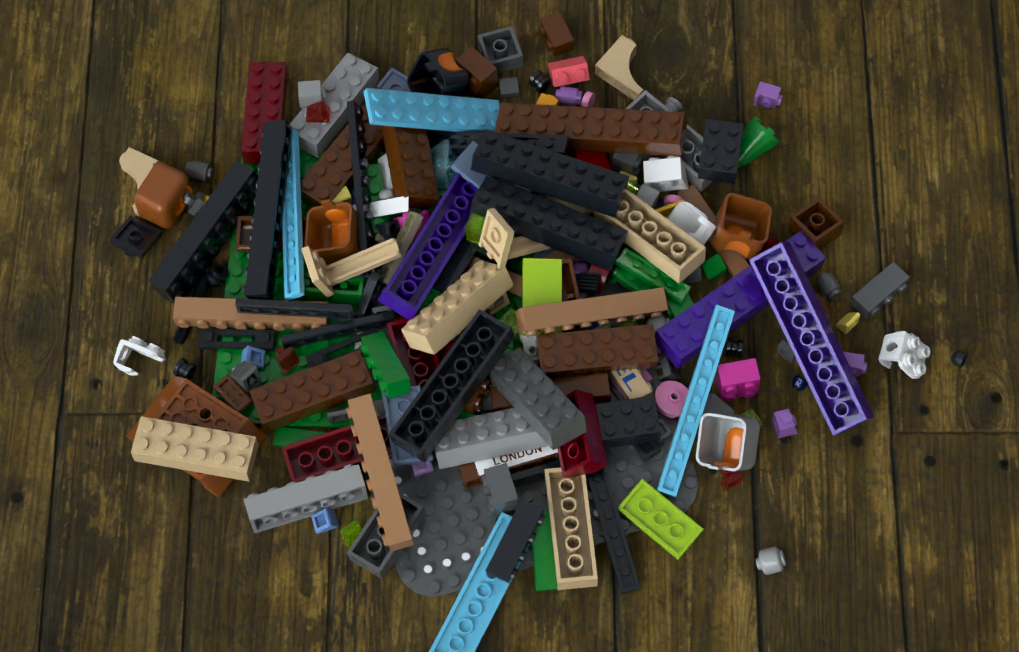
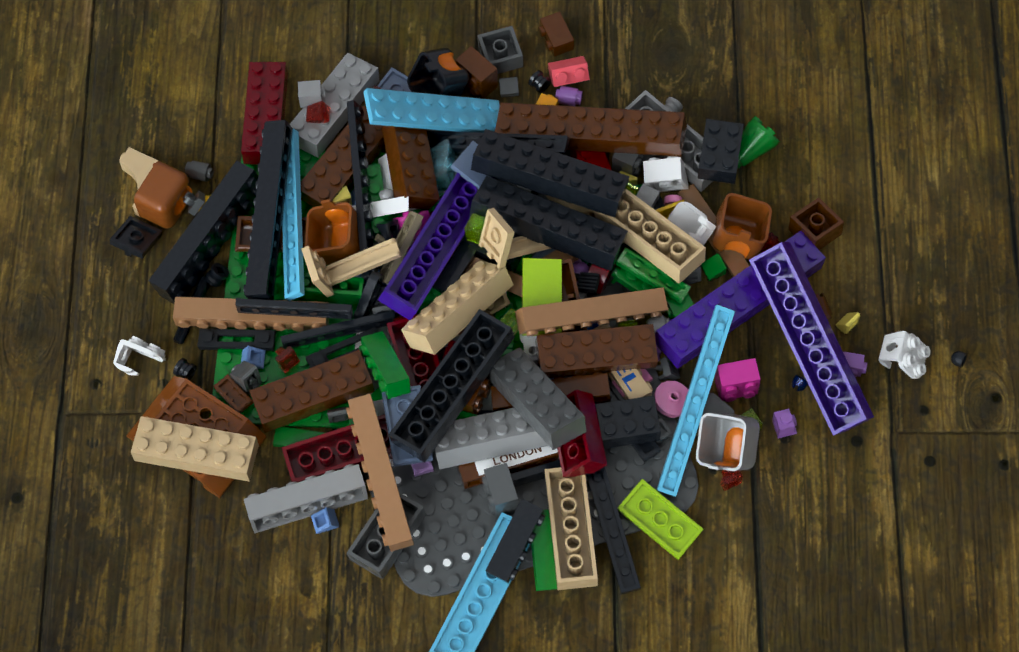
(350, 532): clear neon green slope -> none
(588, 99): bright pink tile -> none
(615, 67): tan arch -> none
(734, 348): black wheel -> none
(768, 95): medium lavender brick -> none
(771, 560): light grey head -> none
(785, 351): dark grey tile -> none
(829, 286): dark grey brick -> none
(880, 291): dark grey brick -> none

